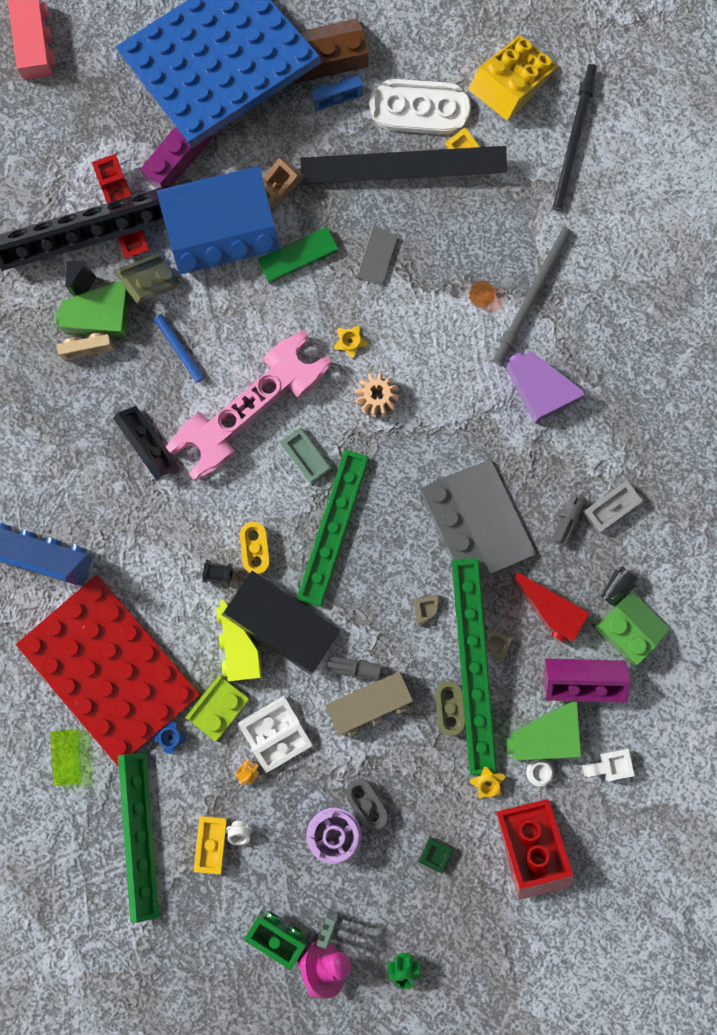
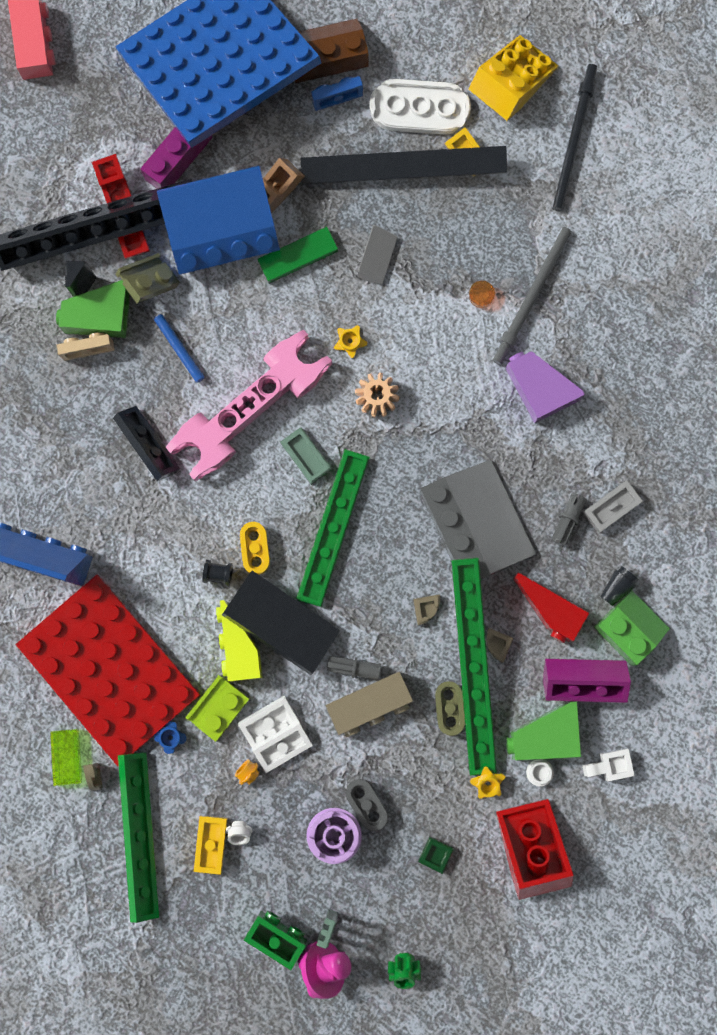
(93, 776): none -> dark tan tile

